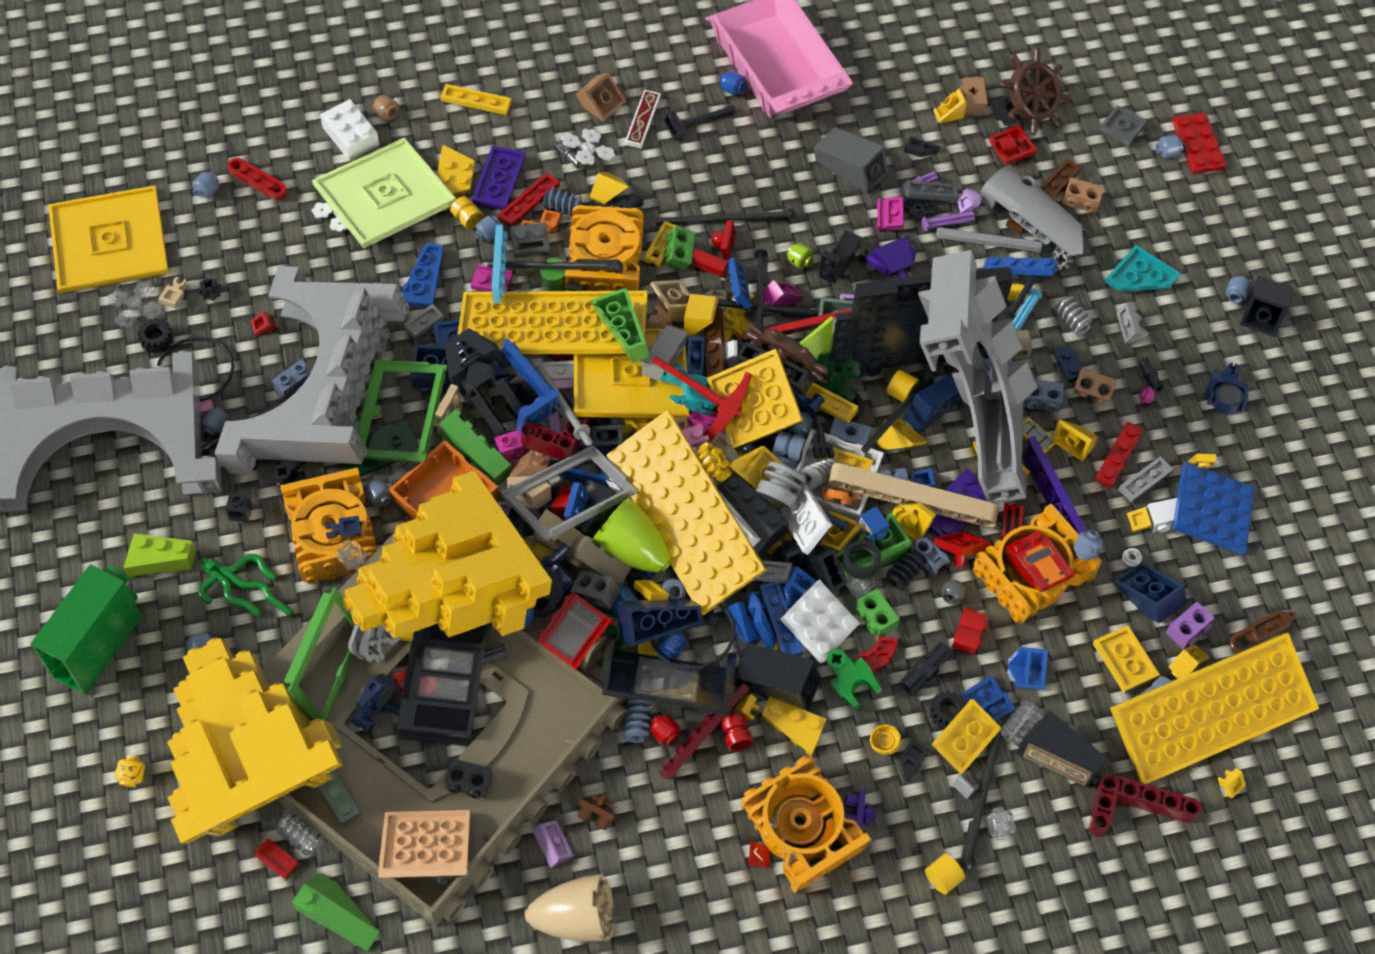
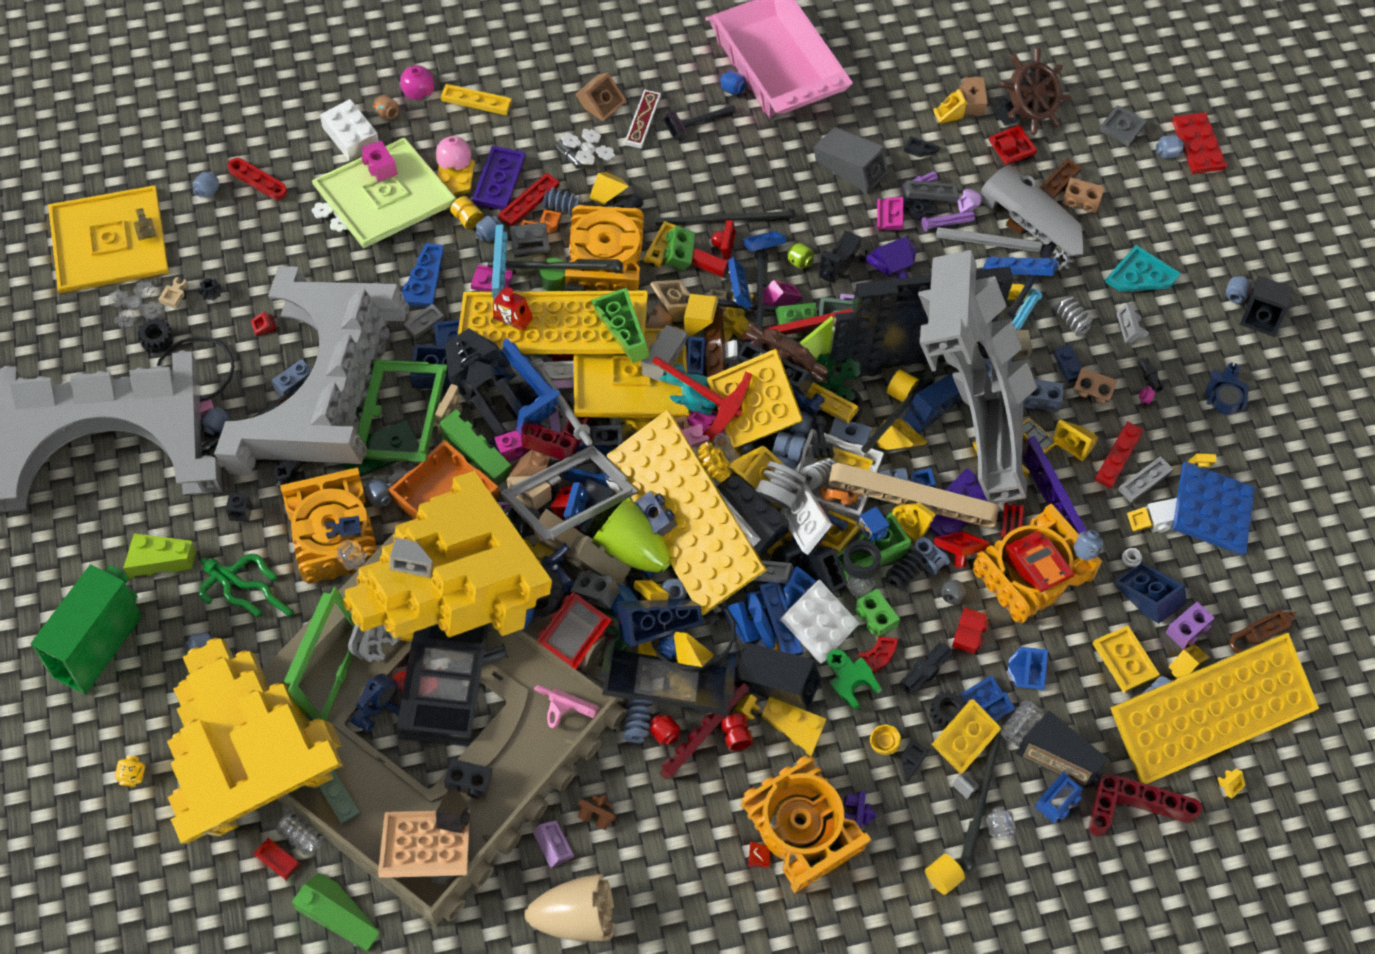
(144, 227): none -> clear smoke plate
(379, 161): none -> dark pink brick
(410, 558): none -> light grey slope
(417, 82): none -> dark pink cylinder
(452, 812): none -> black slope
(453, 153): none -> bright pink cylinder
(512, 309): none -> red torso
(563, 702): none -> bright pink piece
(665, 520): none -> brick
(690, 650): none -> yellow slope
(764, 240): none -> blue tile
(793, 313): none -> bright green brick
(1059, 797): none -> blue window

